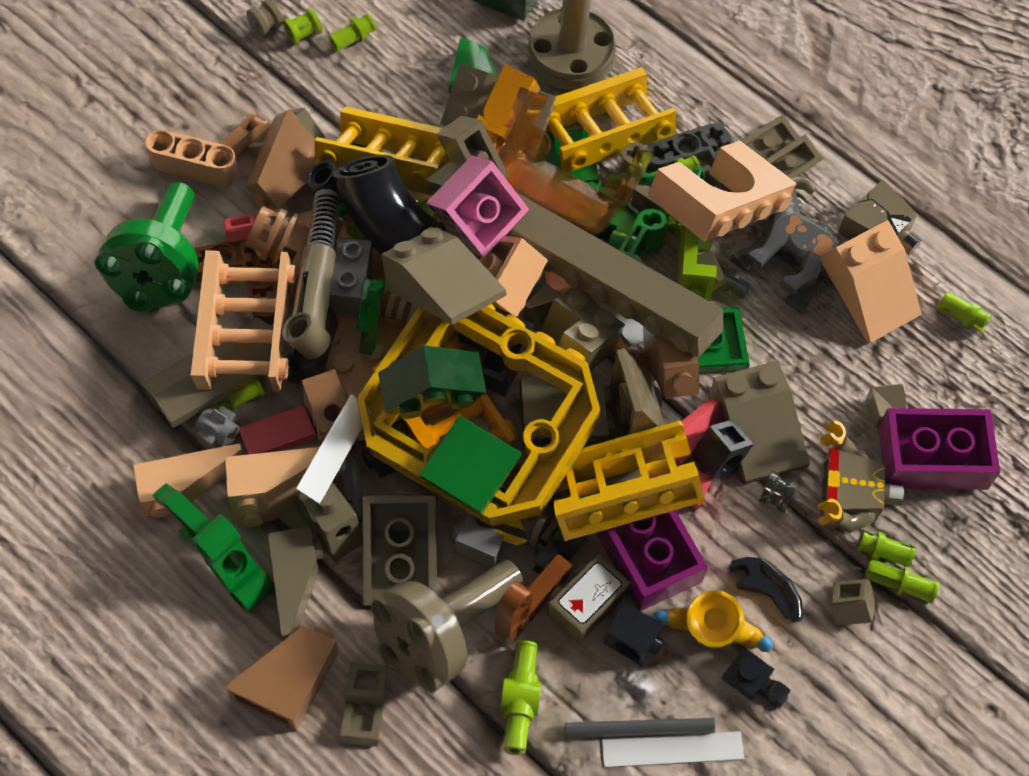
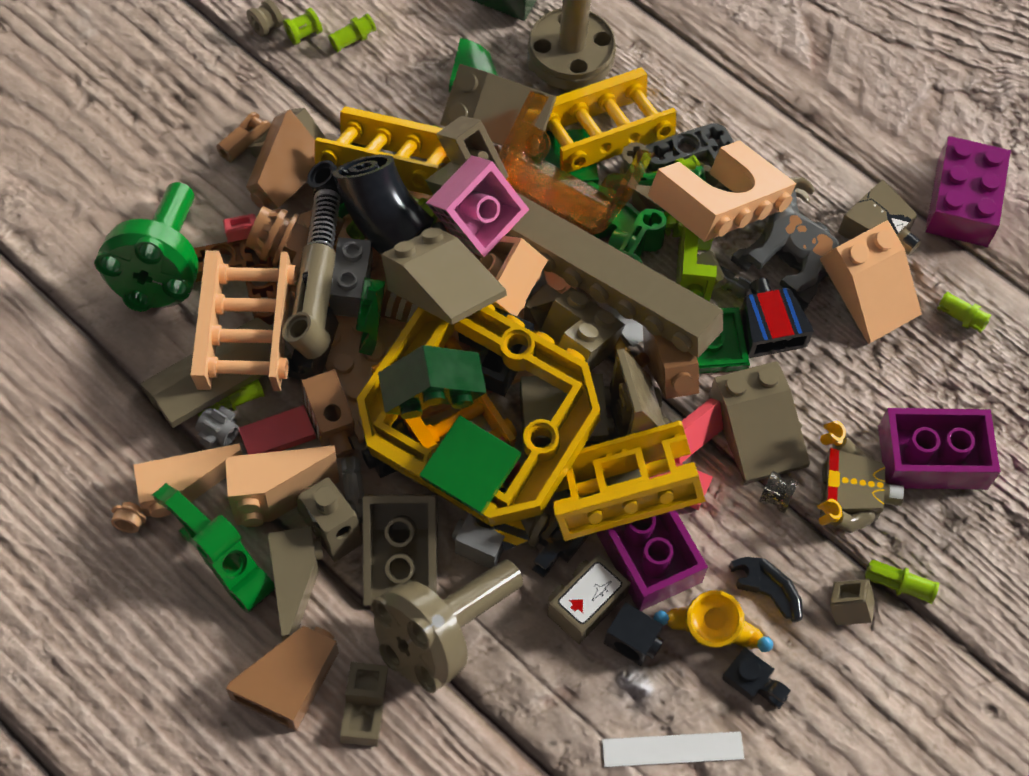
(128, 517): none -> light nougat plate
(192, 158): light nougat beam -> none
(332, 451): white sticker -> none
(505, 103): light orange hips -> none
(520, 697): lime pin -> none
(521, 605): dark orange beam -> none
(639, 727): dark grey bar -> none
(722, 449): black brick -> none
(773, 320): none -> black torso
(783, 147): dark tan slope -> none
(879, 546): lime pin -> none
(884, 397): dark tan slope -> none
(968, 191): none -> magenta brick

